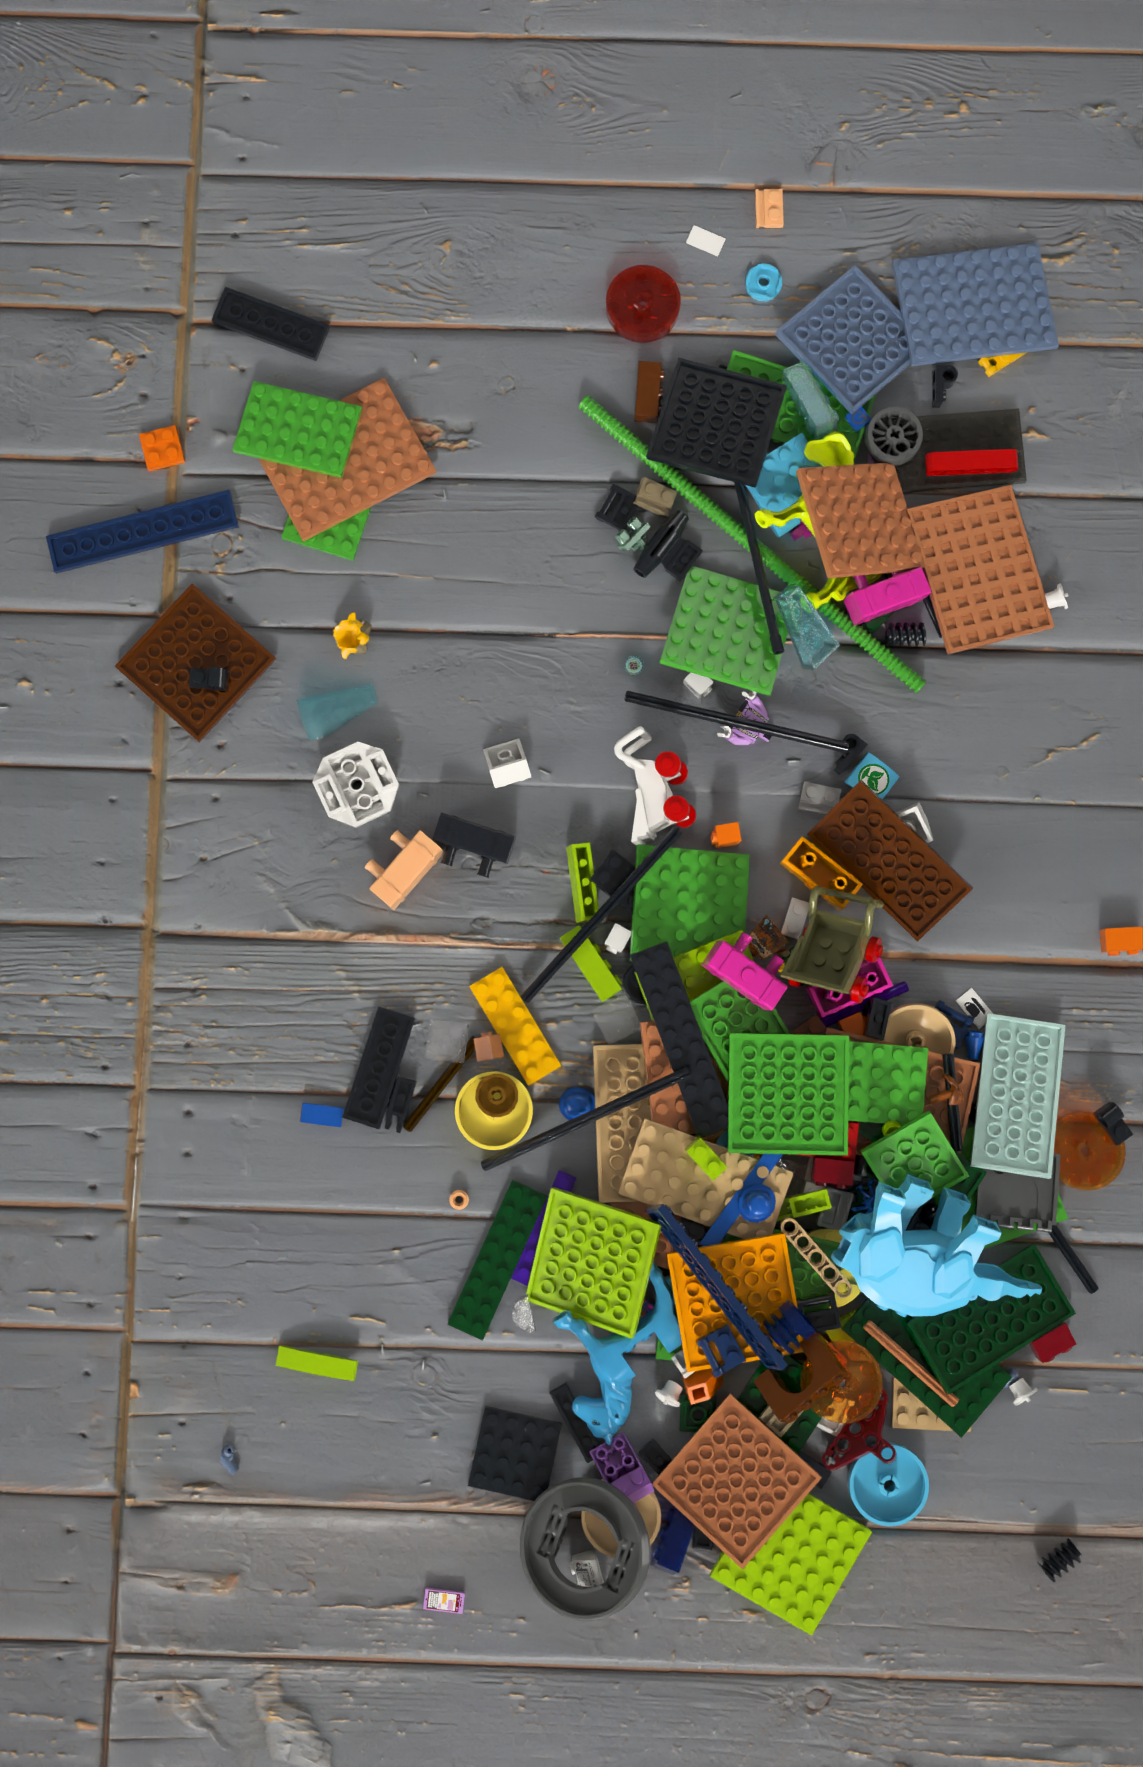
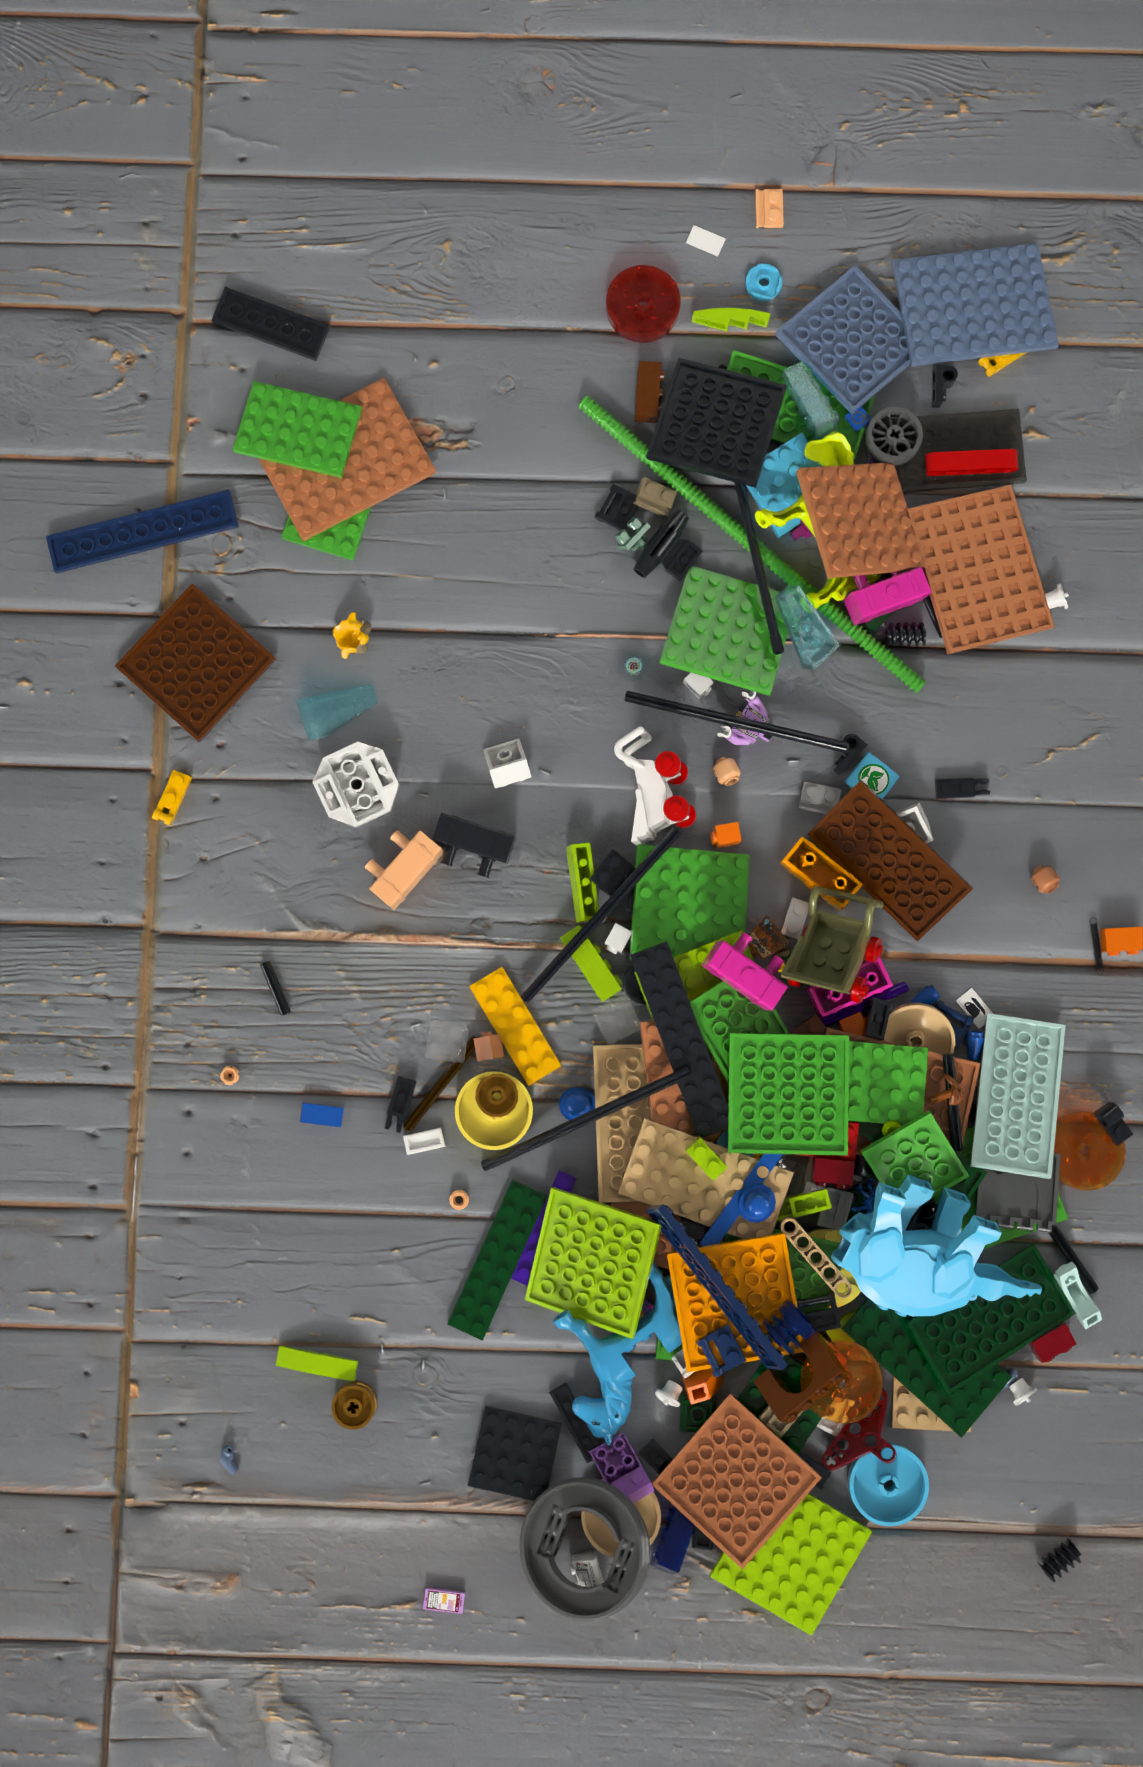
(162, 448): orange plate -> none
(172, 797): none -> yellow plate
(211, 679): black plate -> none
(229, 1070): none -> light nougat plate
(275, 988): none -> black axle
(345, 1413): none -> pearl gold wheel
(378, 1068): black plate -> none
(424, 1141): none -> white tile
(523, 1314): clear plate -> none
(723, 317): none -> lime slope
(726, 771): none -> light nougat head
(909, 1362): nougat axle -> none
(926, 996): none -> blue cone
(959, 788): none -> black hinge
(1045, 879): none -> nougat head
(1071, 1285): none -> light aqua arch
(1096, 943): none -> black piece

